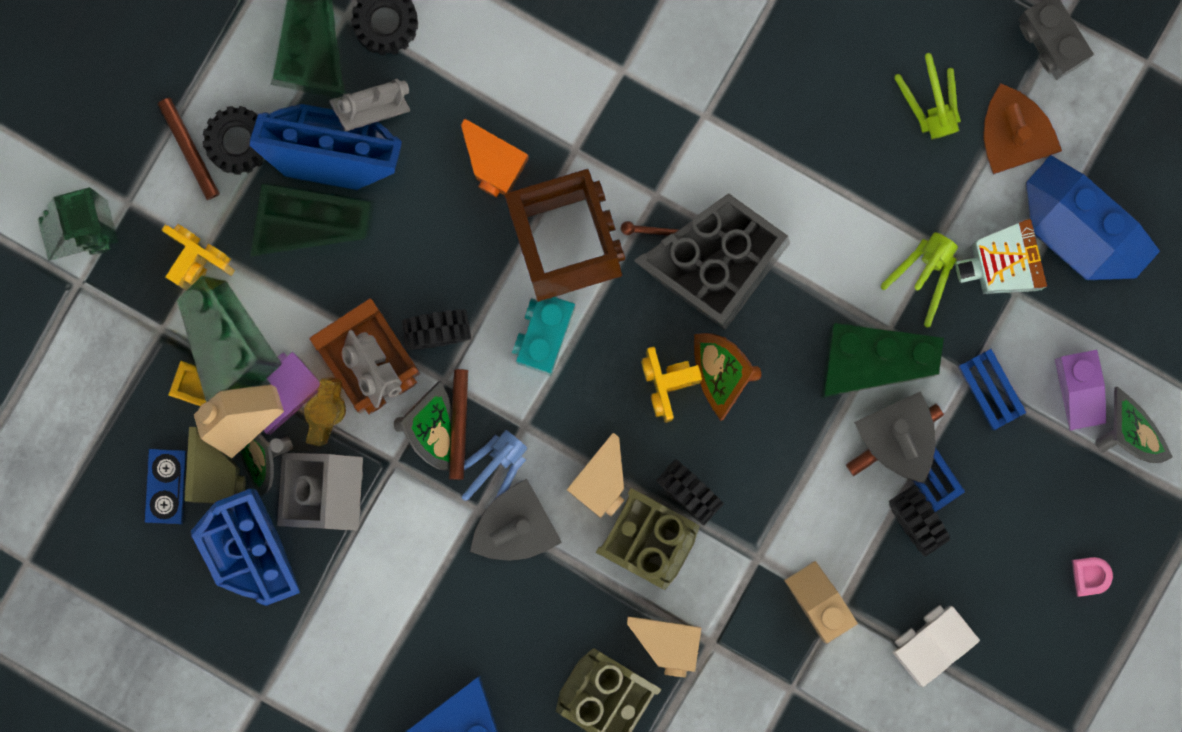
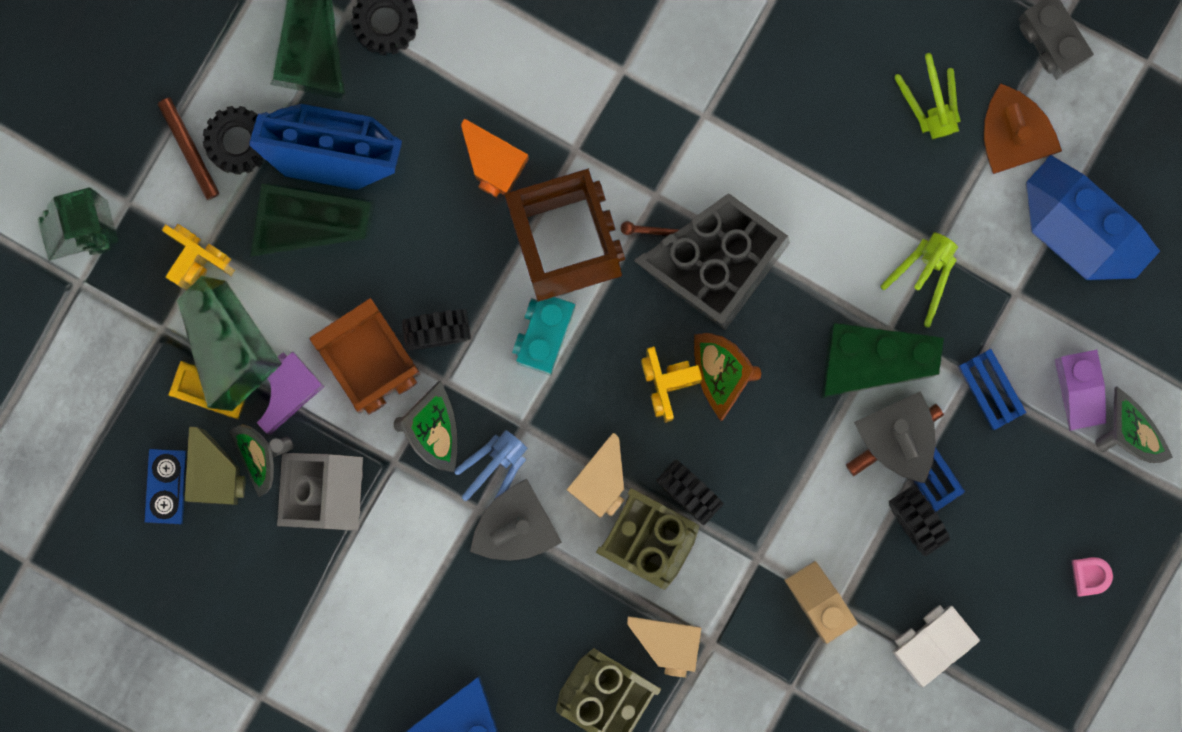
(237, 417): tan slope -> none
(245, 549): blue wedge -> none
(323, 411): clear yellow piece -> none
(361, 355): light grey hinge -> none
(371, 104): light grey hinge -> none
(458, 426): copper bar -> none
(1005, 261): torso -> none

